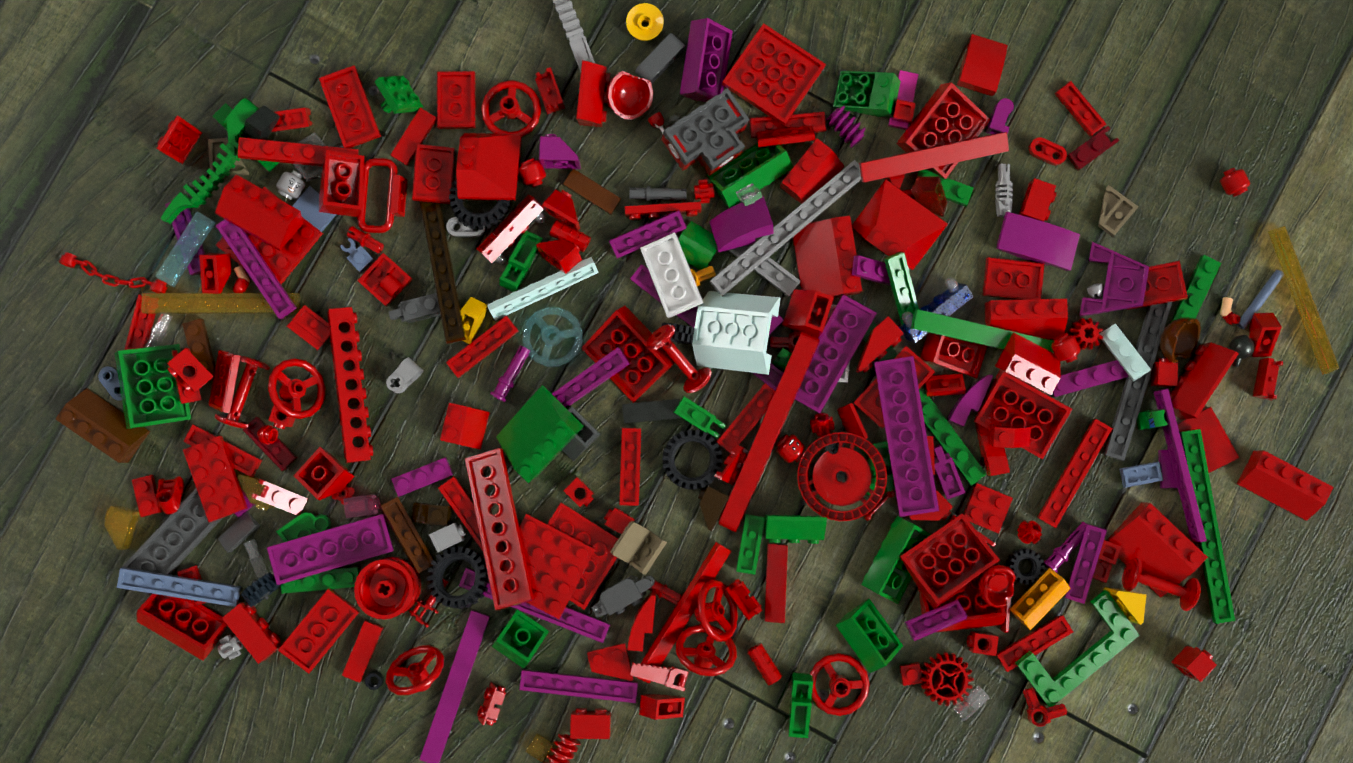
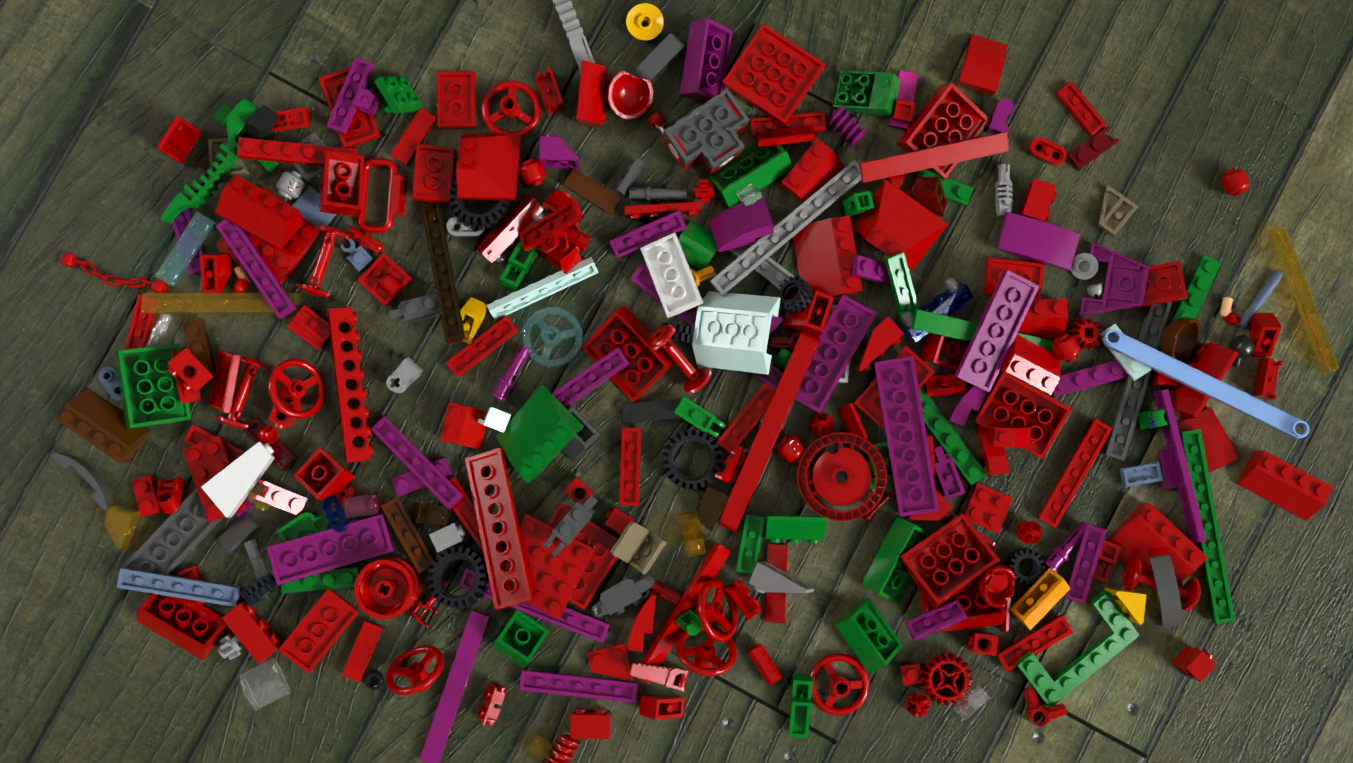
(102, 495): none -> dark grey slope
(237, 480): none -> white slope
(264, 684): none -> clear slope
(322, 260): none -> red hose
(331, 515): none -> clear blue beam
(353, 97): none -> magenta plate
(417, 462): none -> magenta plate
(496, 419): none -> light aqua panel
(550, 229): none -> red plate
(571, 525): none -> dark grey hinge
(633, 171): none -> dark grey plate
(689, 622): none -> green brick
(692, 533): none -> clear yellow slope
(772, 579): none -> light grey slope
(800, 300): none -> black tyre
(857, 204): none -> green leg
(917, 704): none -> red gear
(996, 330): none -> magenta plate
(1084, 266): none -> light grey piece
(1167, 590): none -> dark grey slope
(1206, 384): none -> light blue piece

